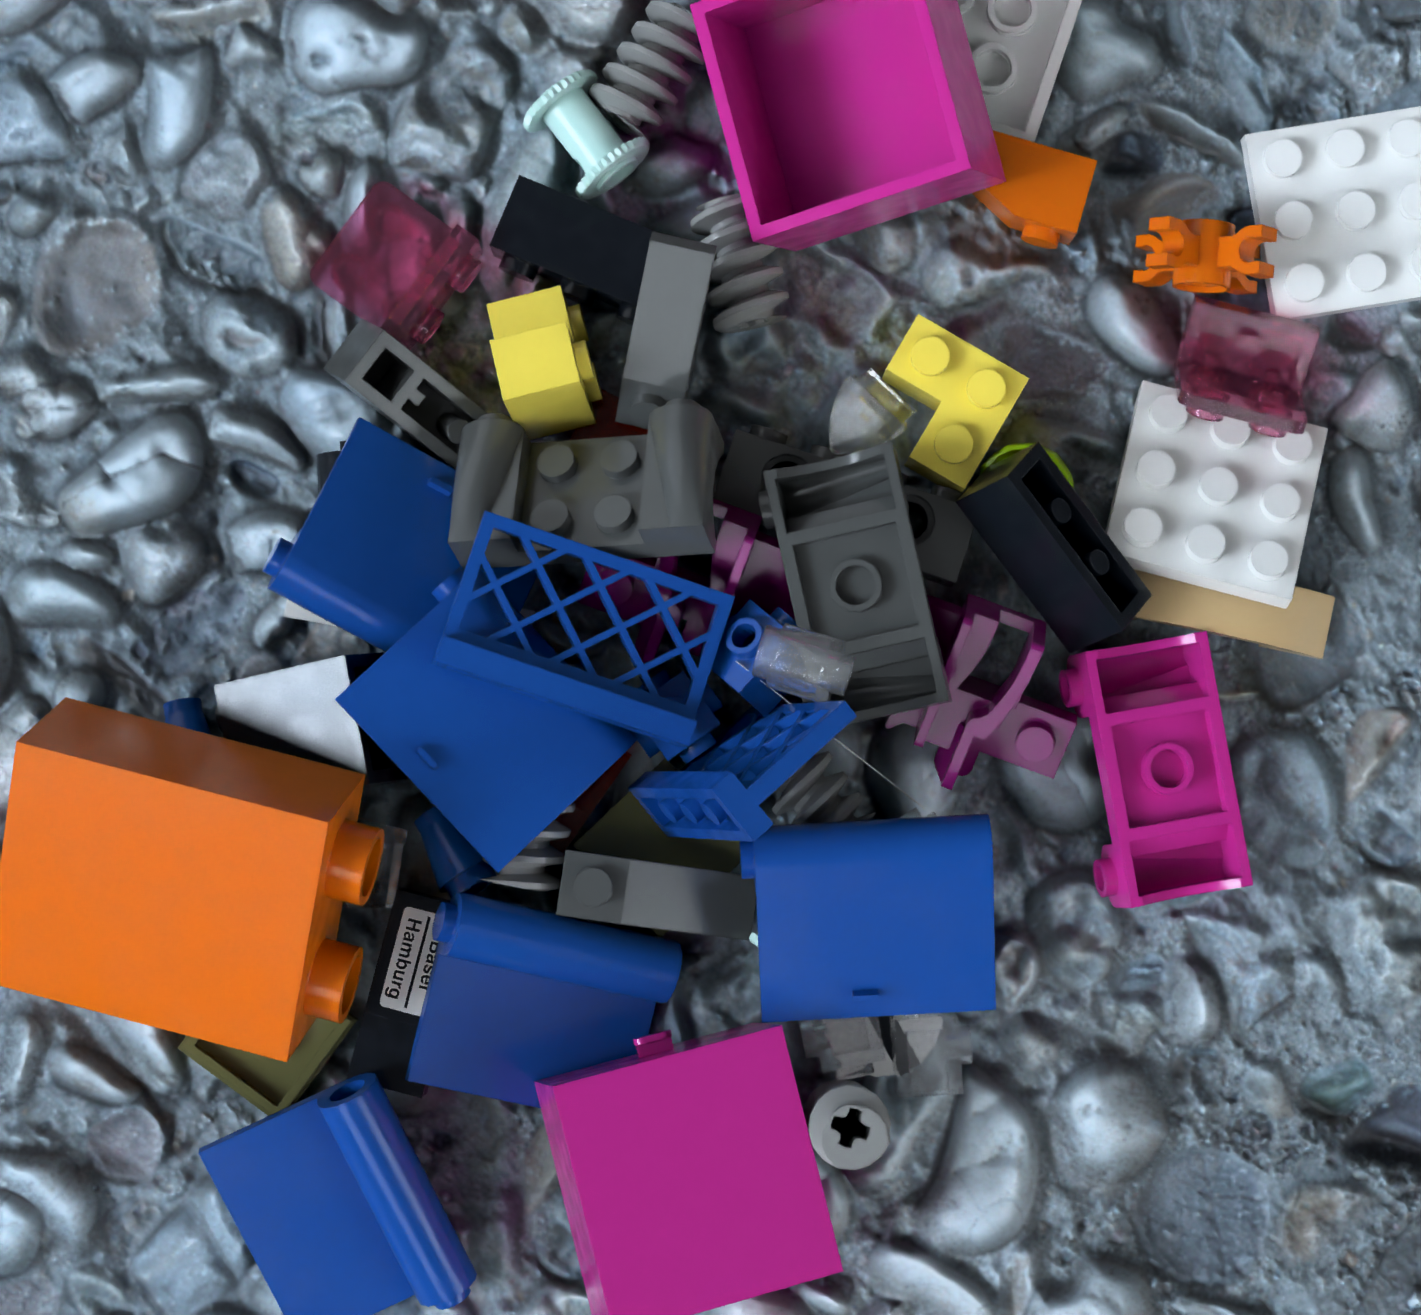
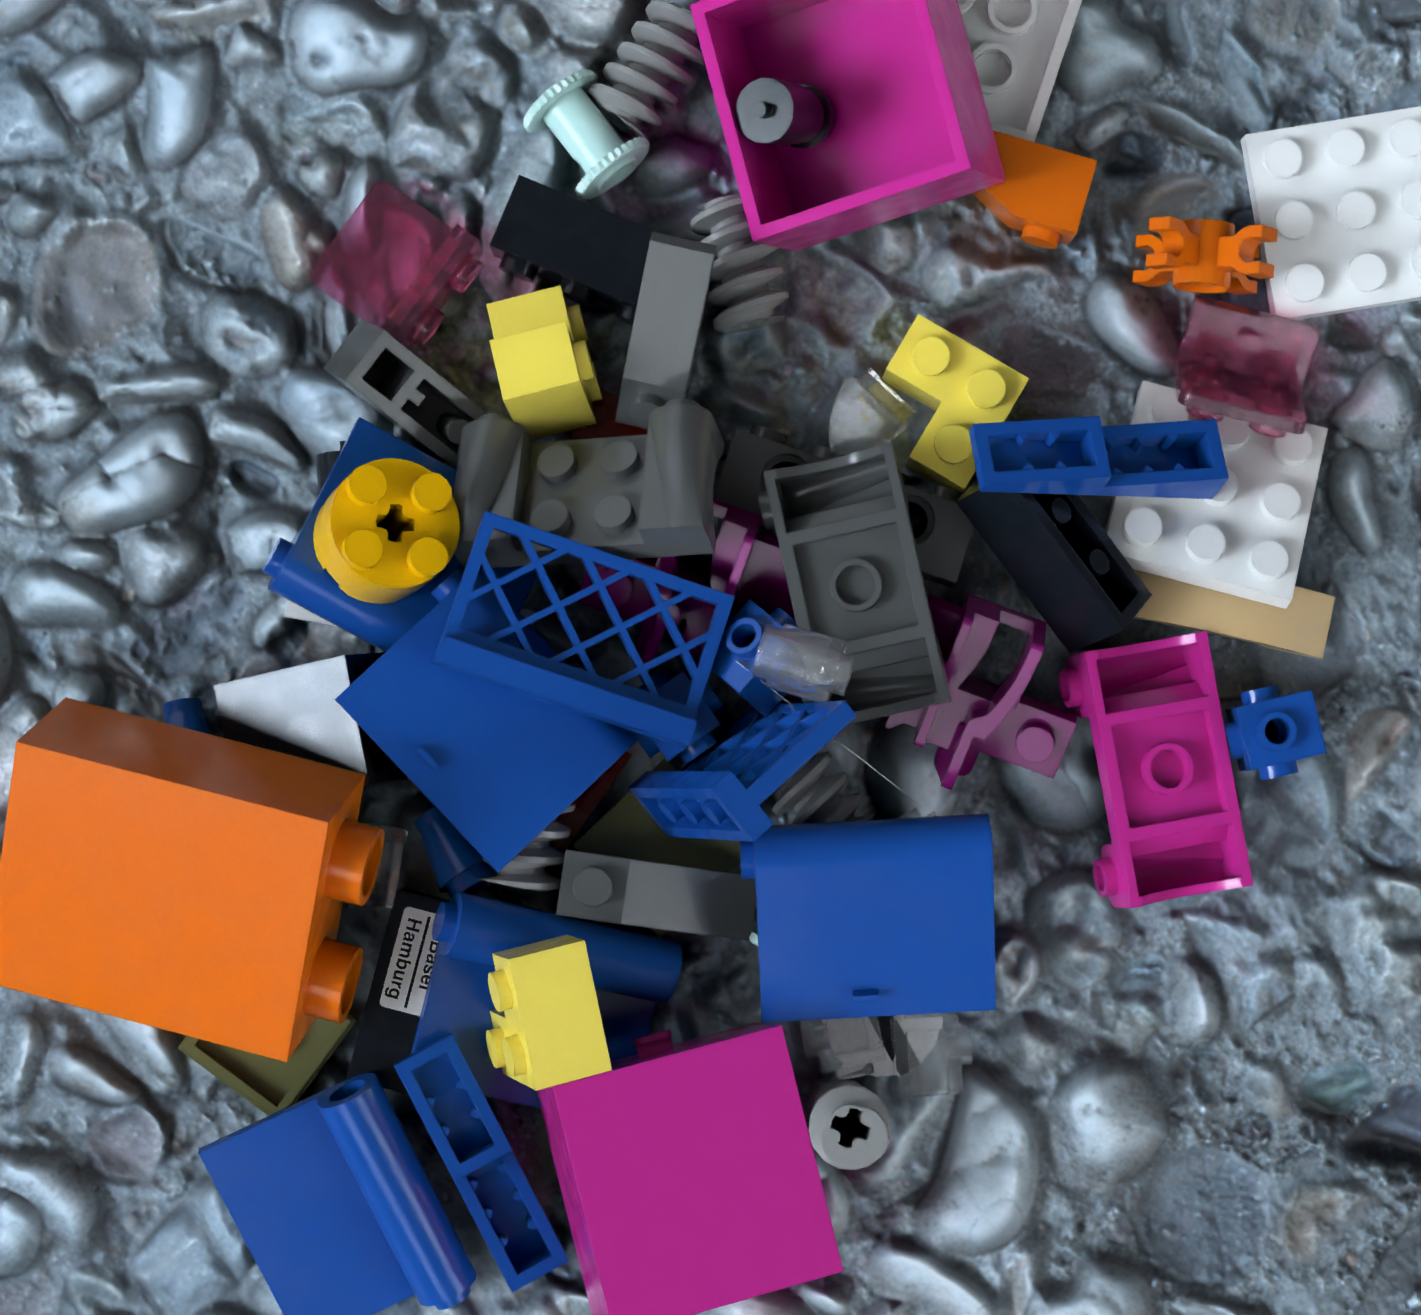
(414, 507): none -> yellow brick
(481, 1162): none -> blue slope
(546, 1014): none -> light yellow brick
(785, 113): none -> black piece
(1100, 460): none -> blue slope
(1294, 727): none -> blue brick

